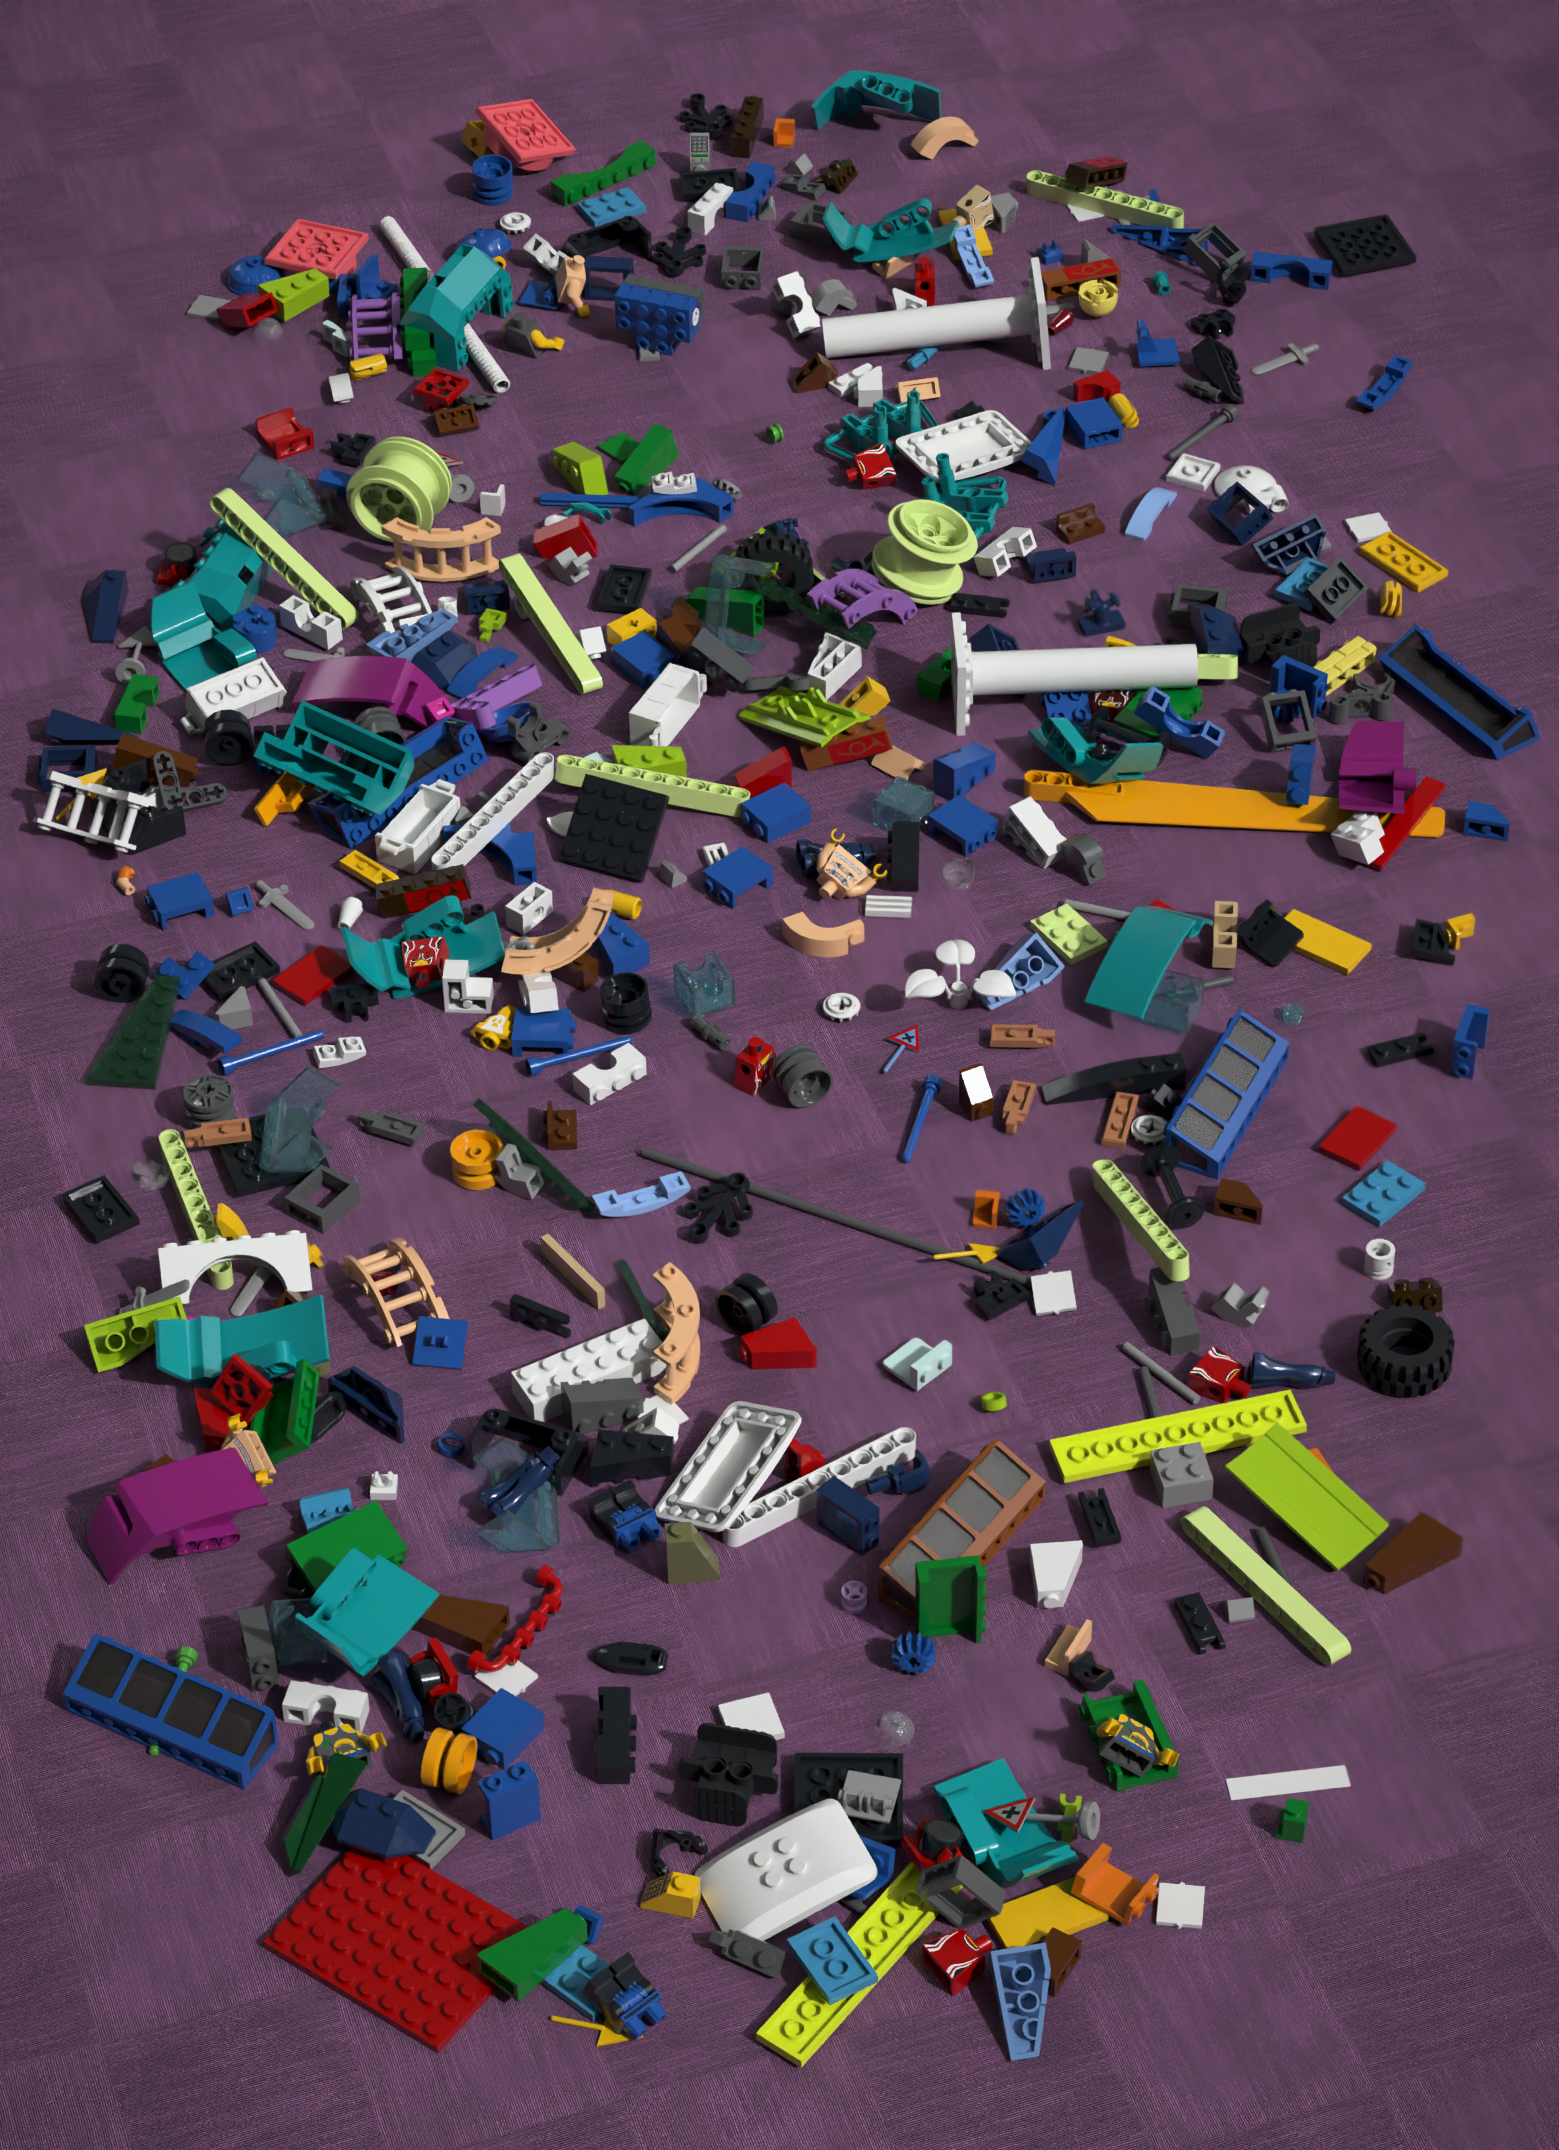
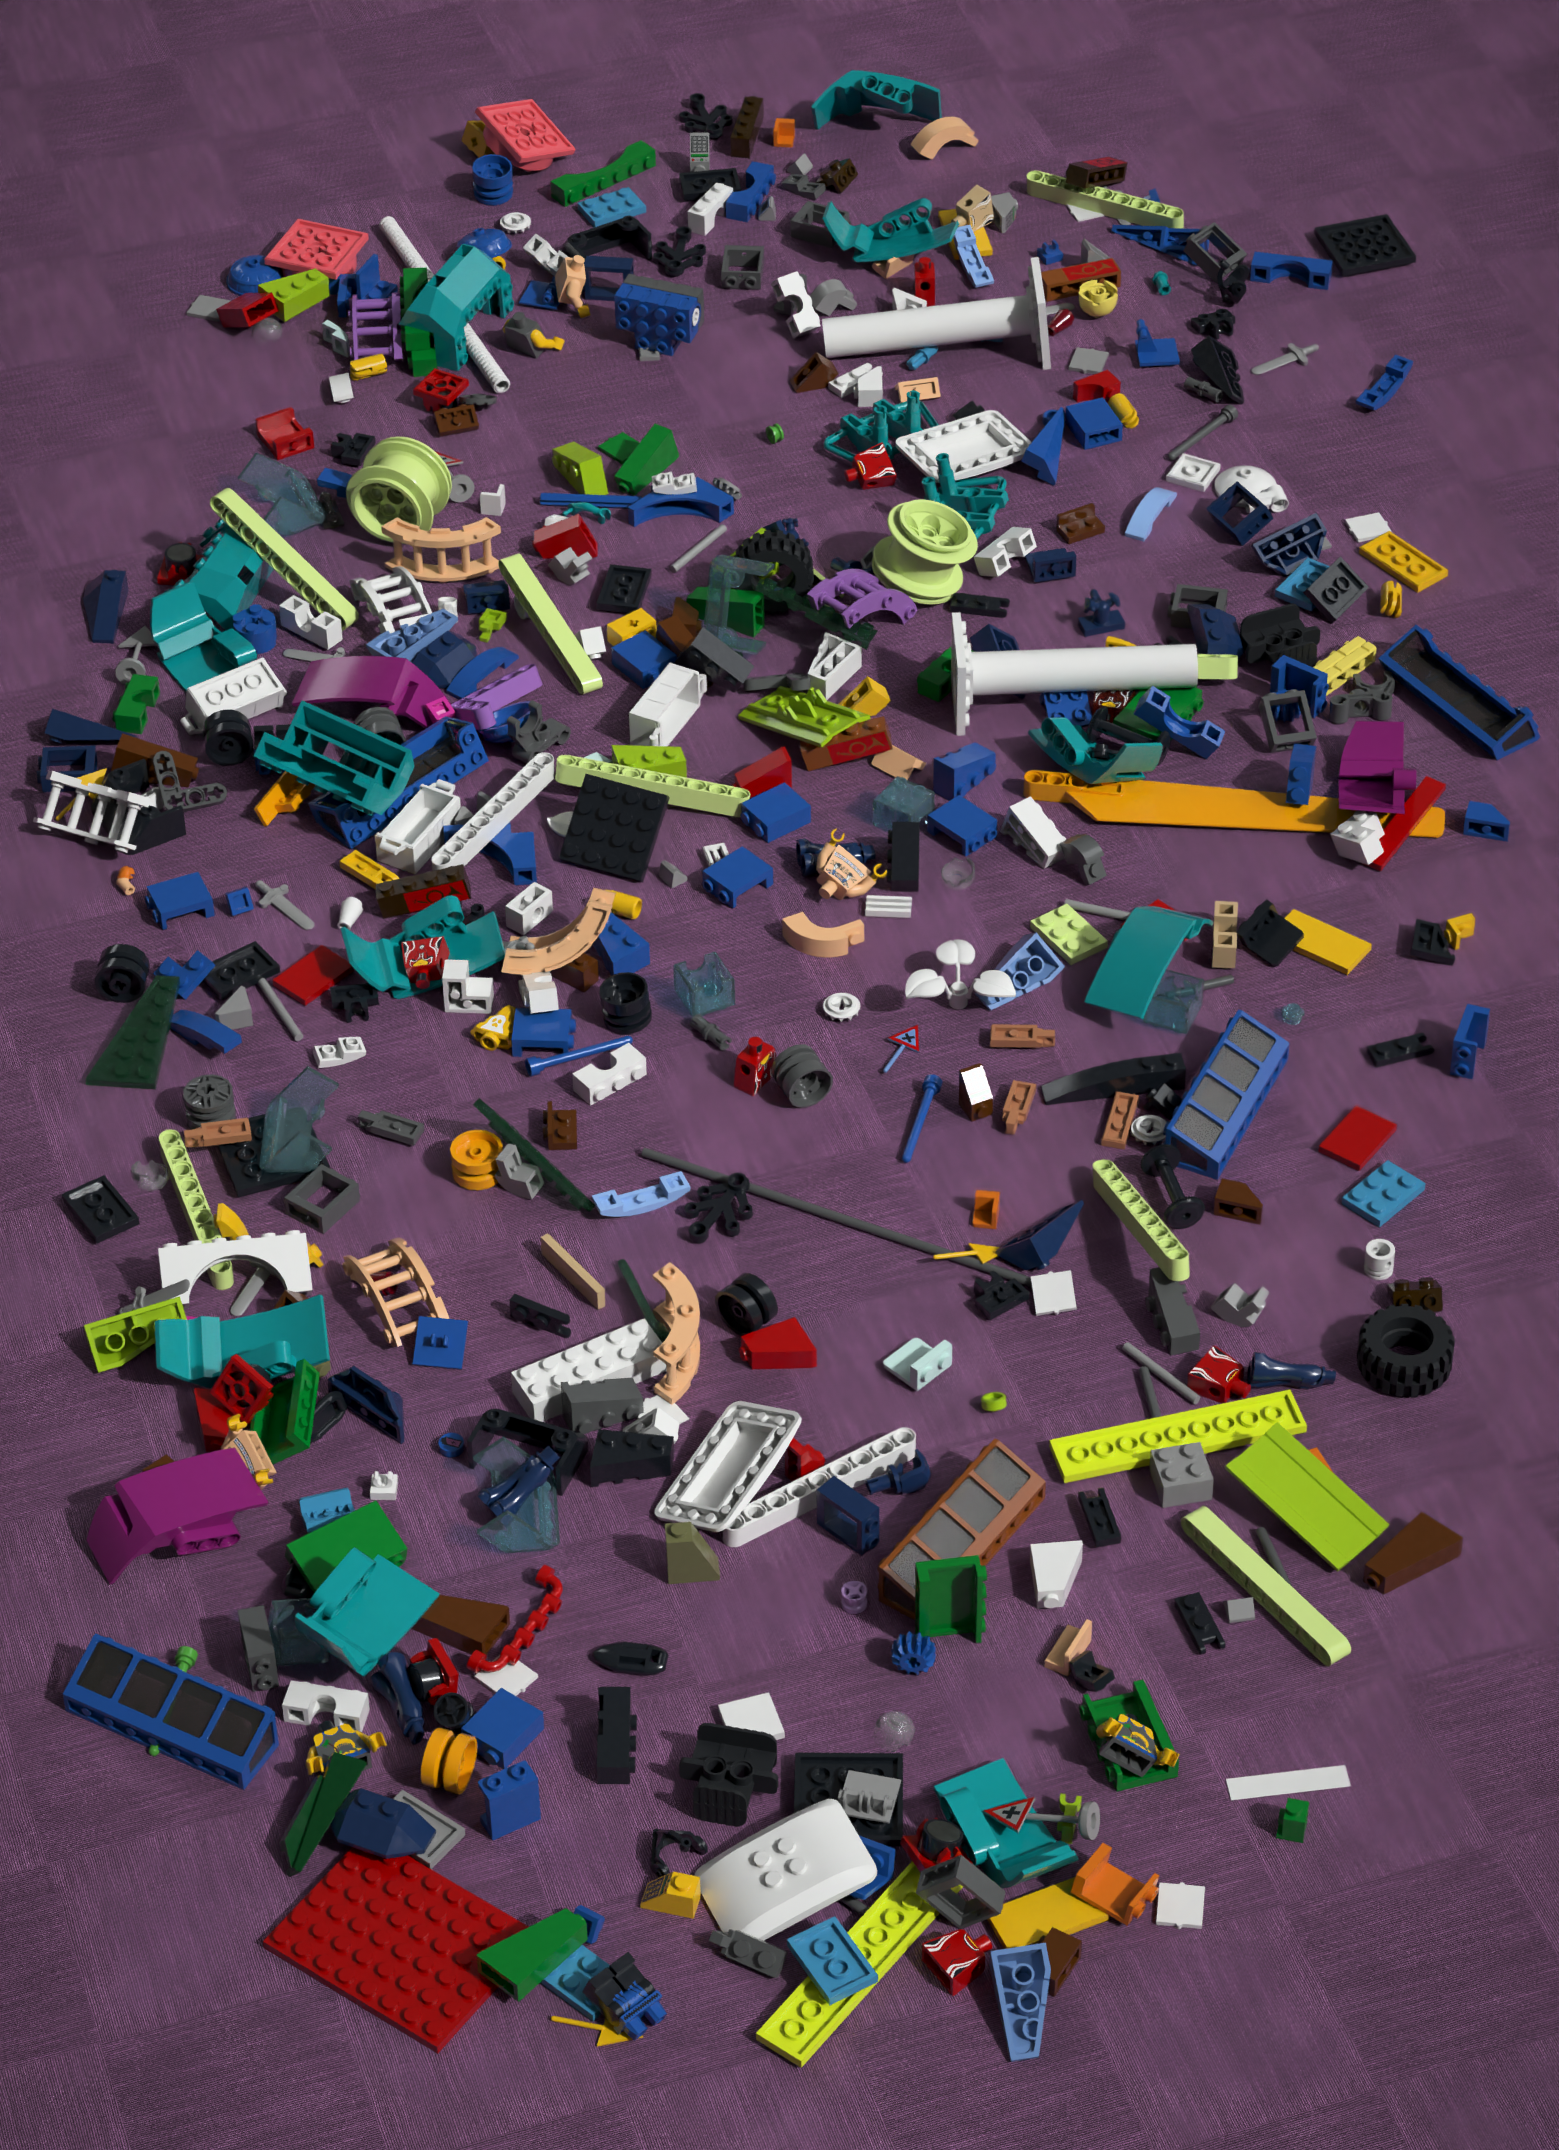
(229, 1064): blue piece -> none
(624, 1516): hips -> none
(1024, 1208): blue gear -> none

